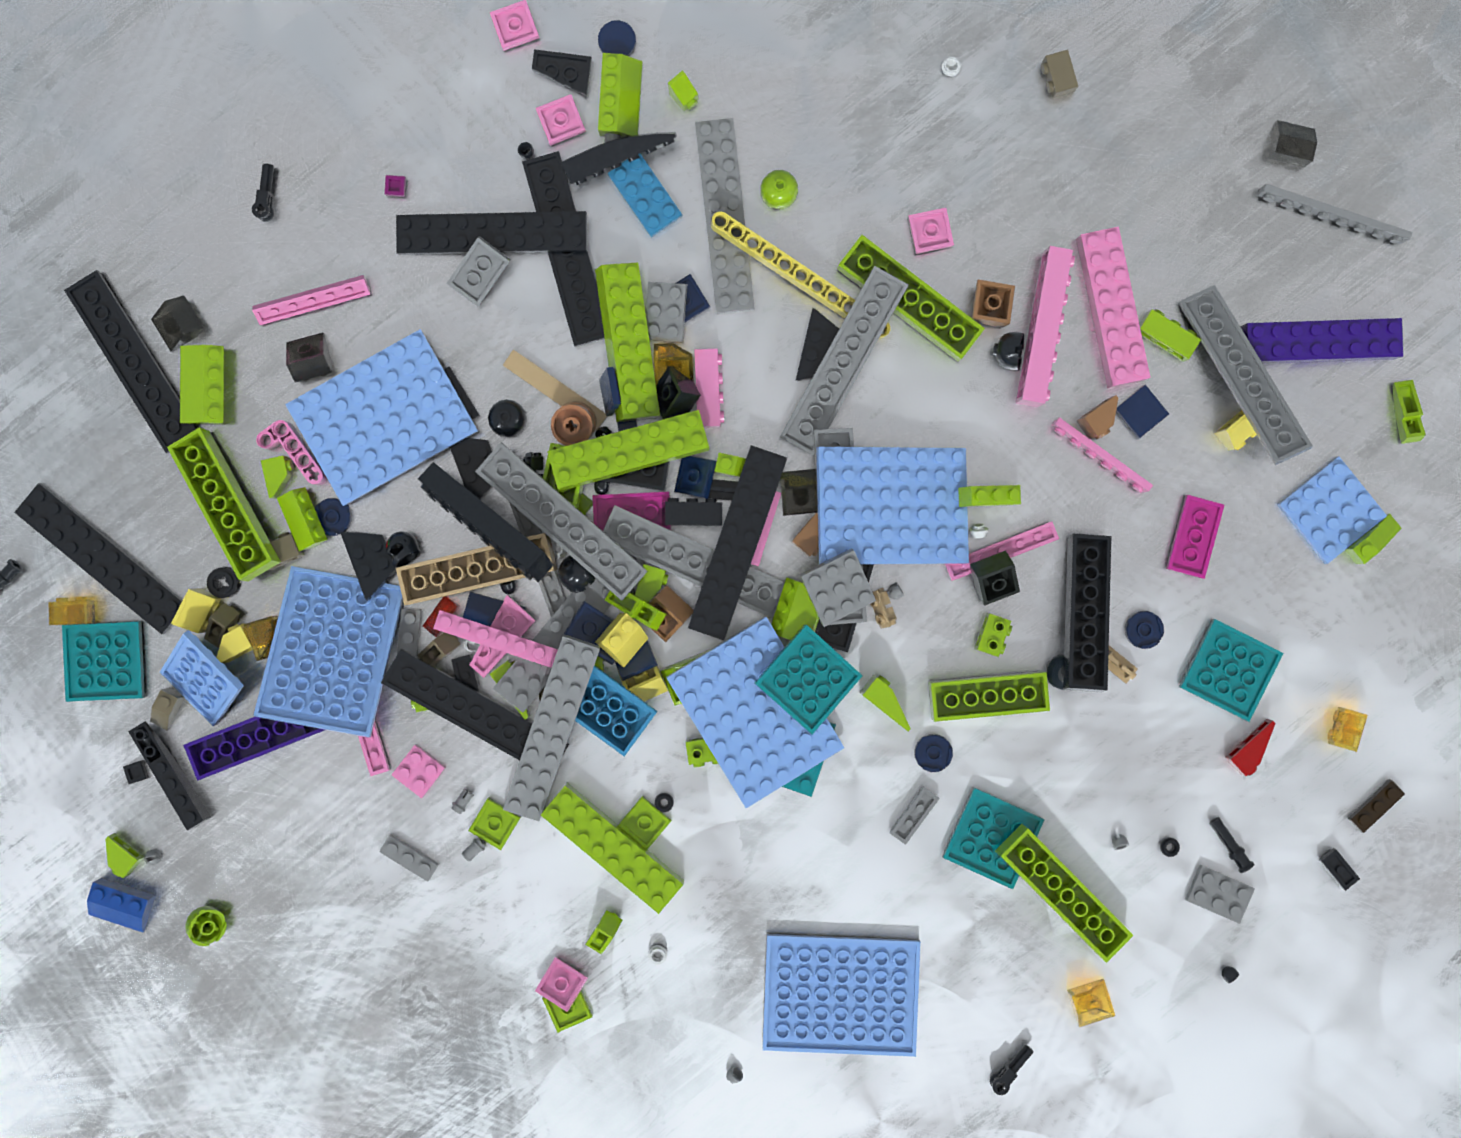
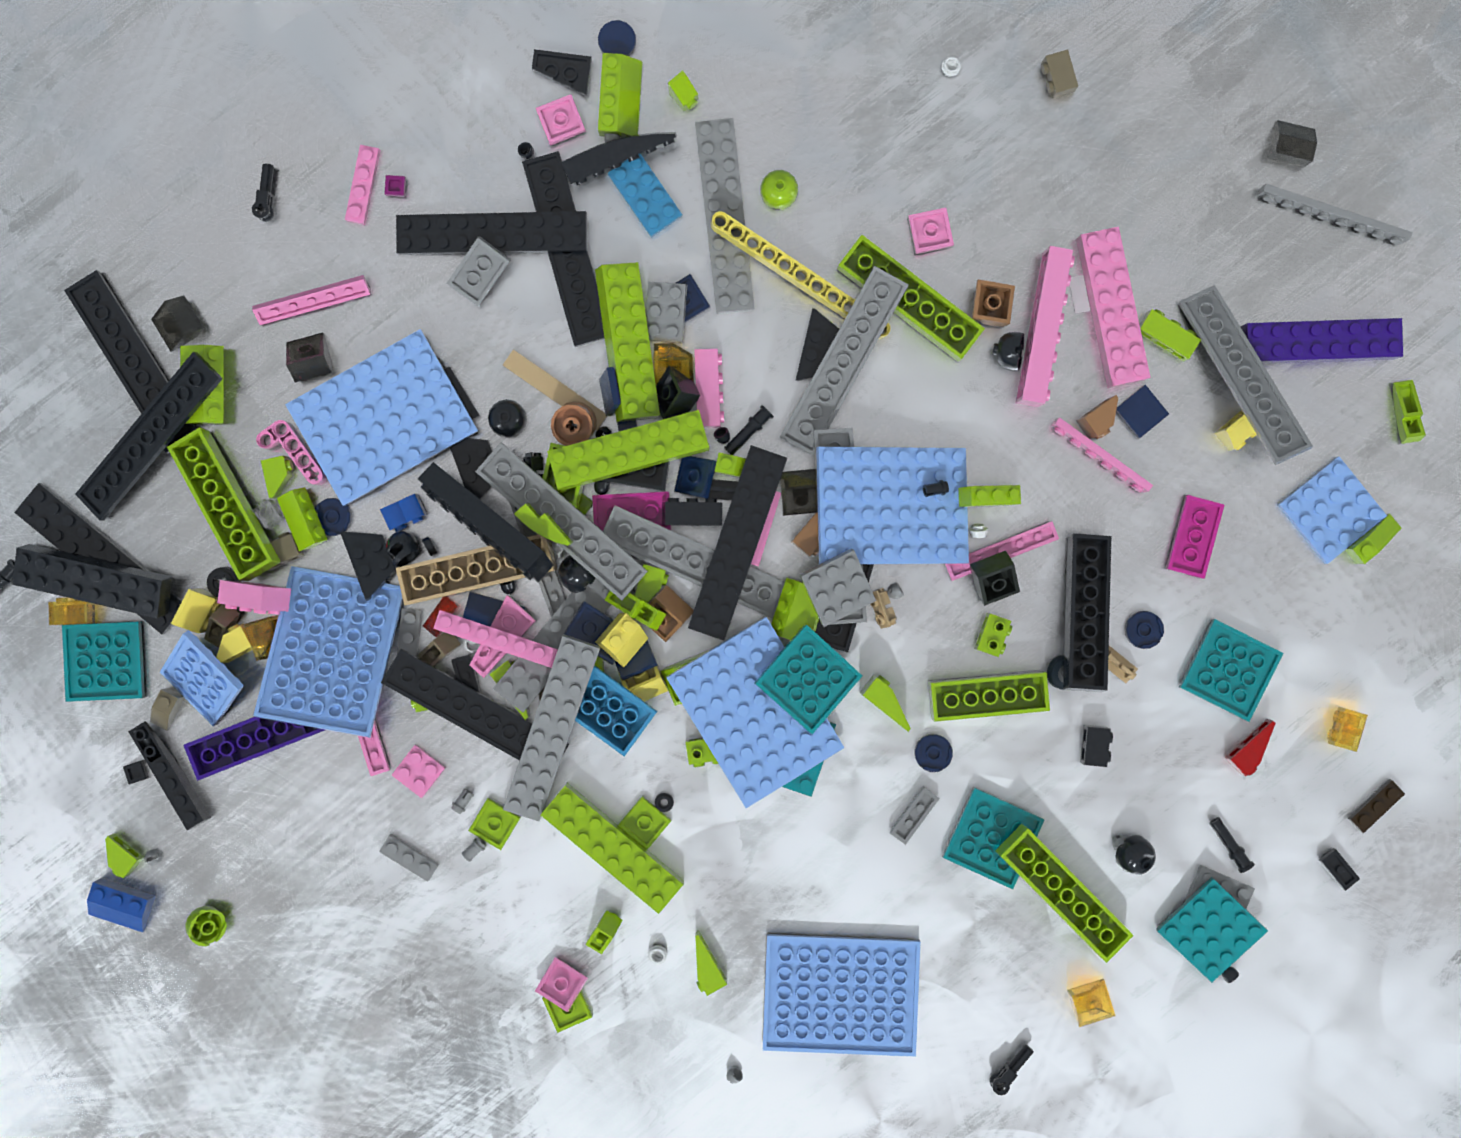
(92, 580): none -> black brick
(148, 436): none -> black plate
(254, 596): none -> bright pink brick
(276, 517): none -> clear brick
(362, 184): none -> bright pink plate
(403, 512): none -> blue brick
(429, 546): none -> black tile
(514, 25): bright pink plate -> none
(542, 525): none -> lime slope
(708, 971): none -> lime slope
(722, 435): none -> black hinge
(755, 423): none -> black pin
(936, 488): none -> black pin
(1079, 294): none -> white sticker
(1096, 746): none -> black brick
(1136, 855): none -> black cylinder
(1175, 847): black plate -> none
(1211, 929): none -> teal plate

